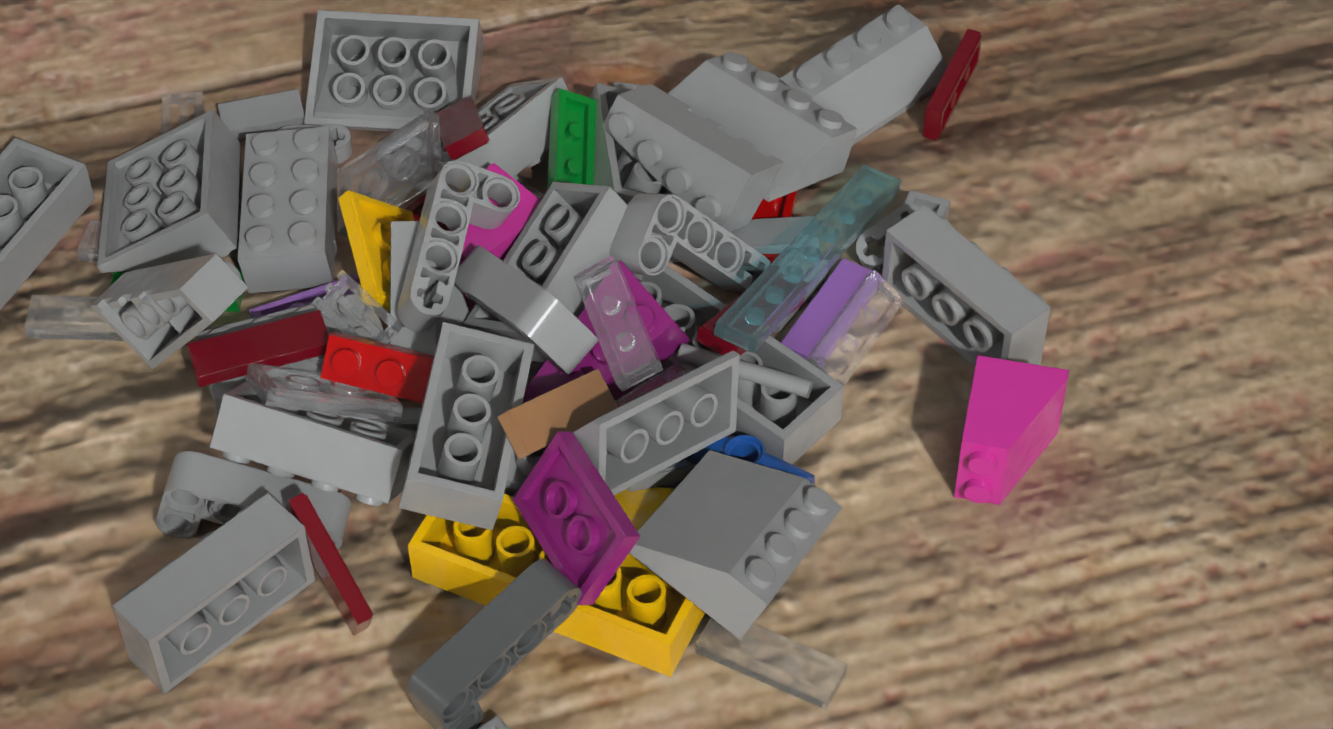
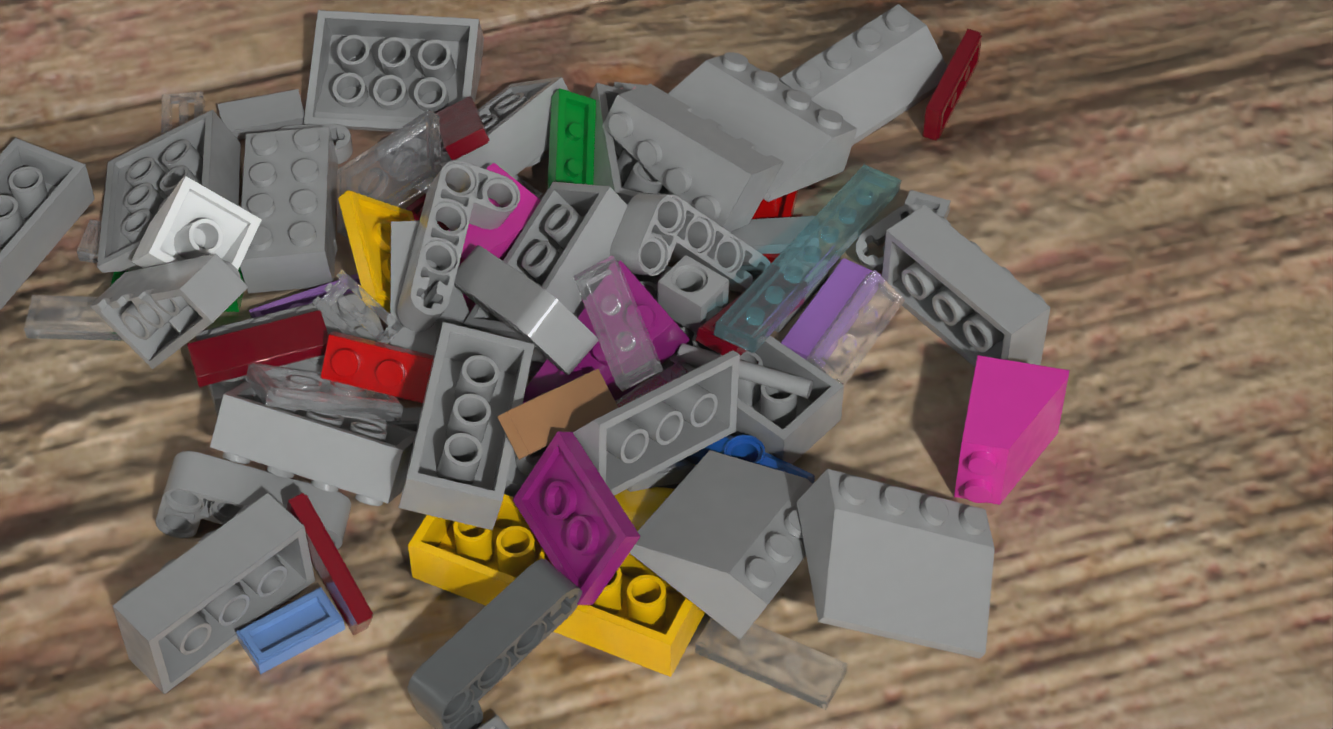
(196, 225): none -> white slope
(290, 630): none -> medium blue tile
(692, 293): none -> light grey brick
(898, 562): none -> light grey slope

